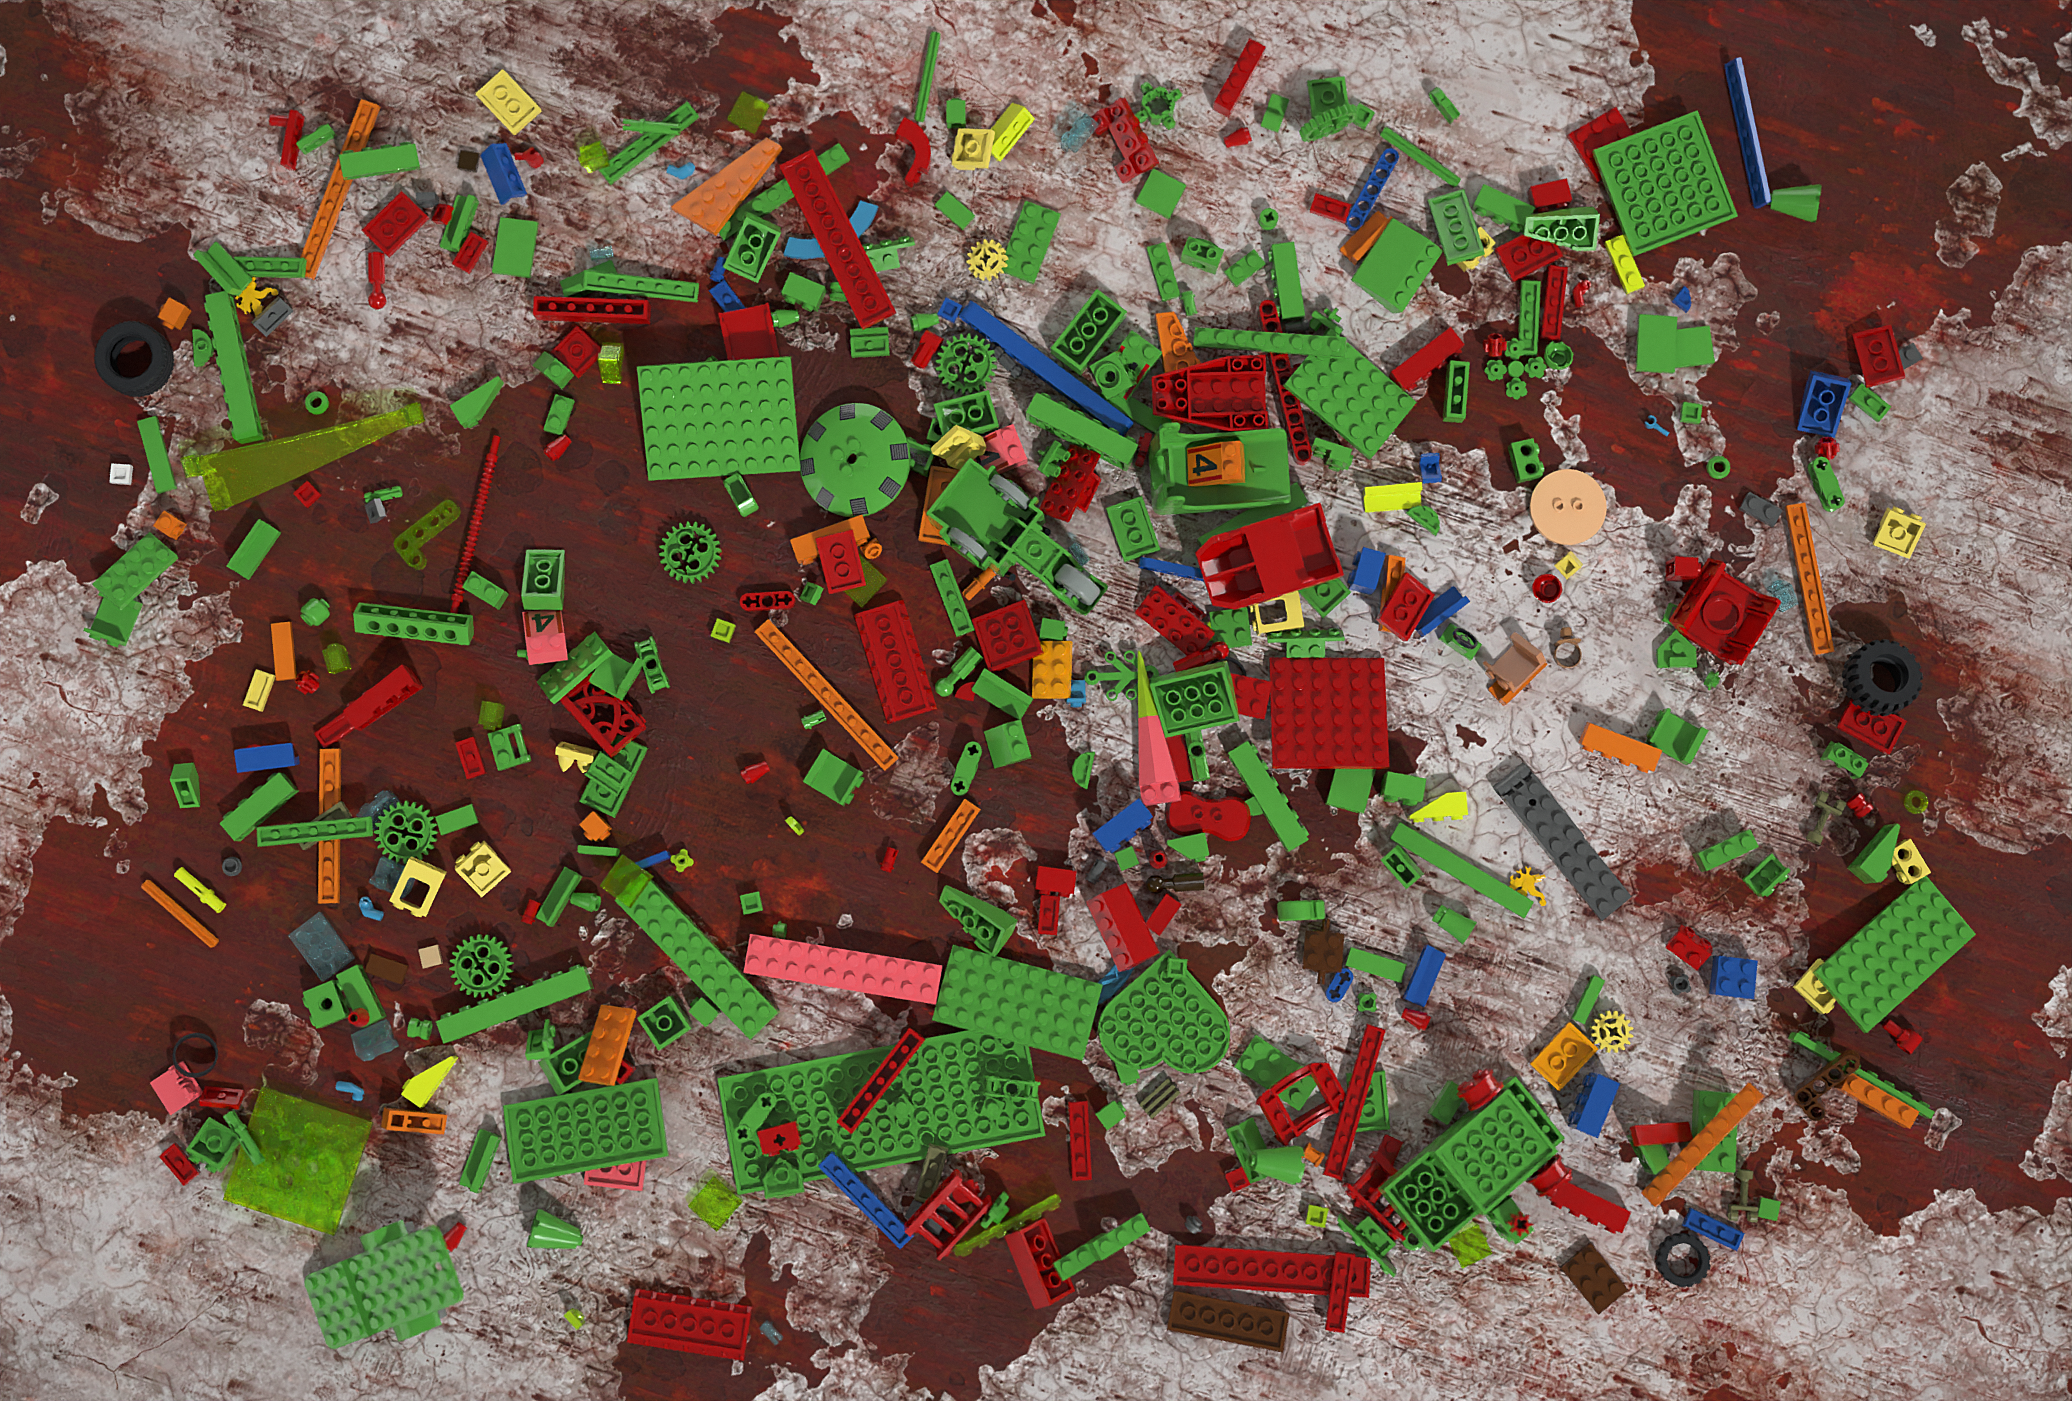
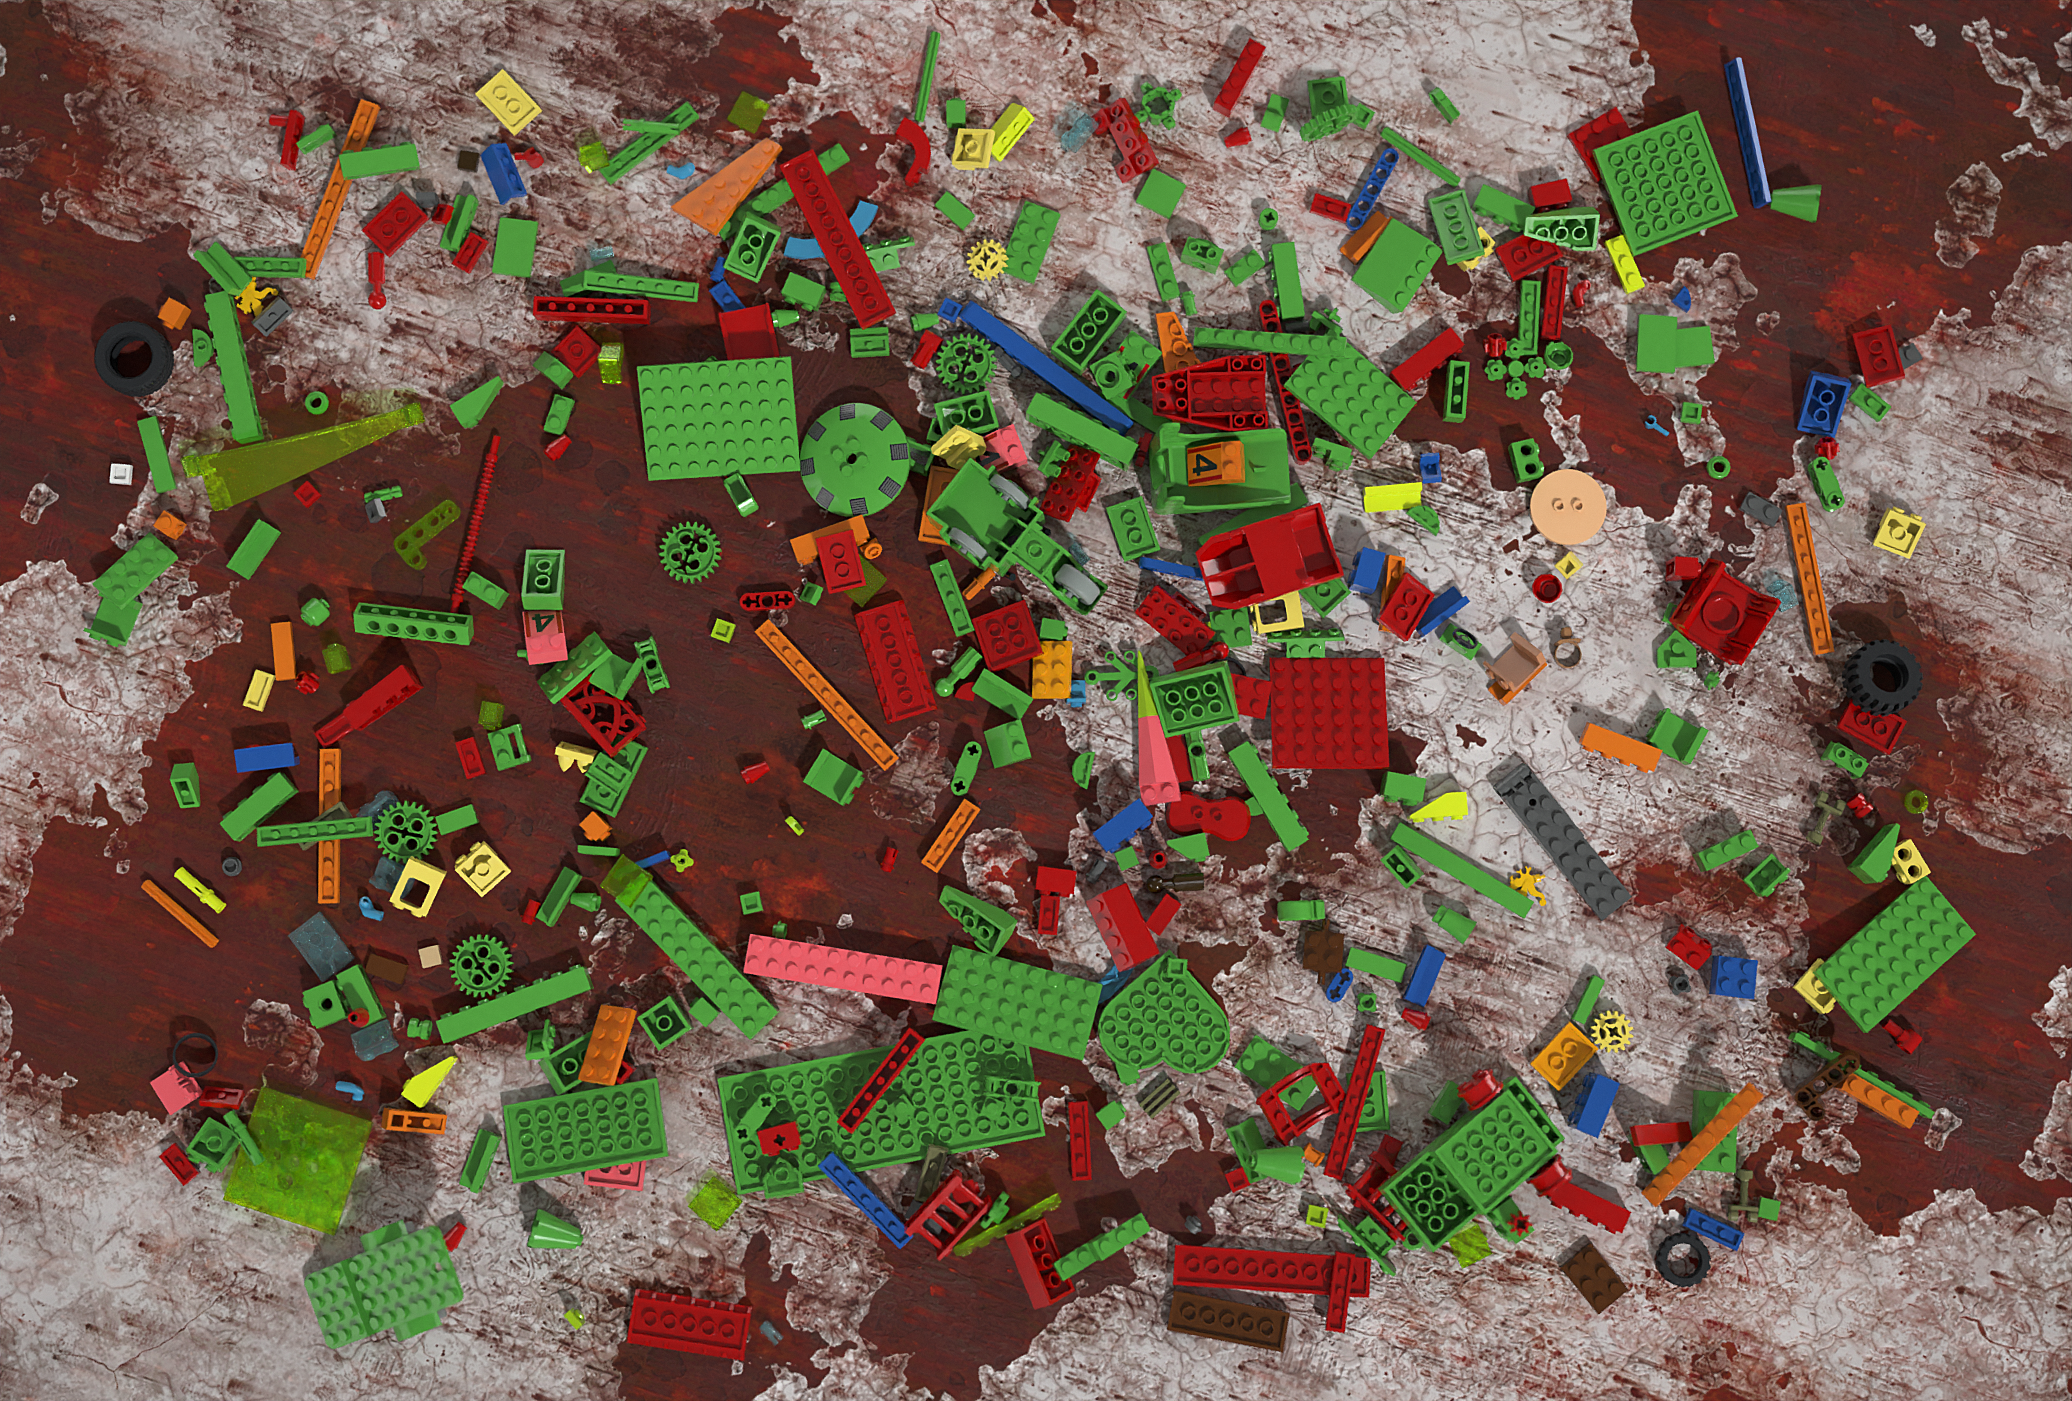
(1350, 789): bright green panel -> none

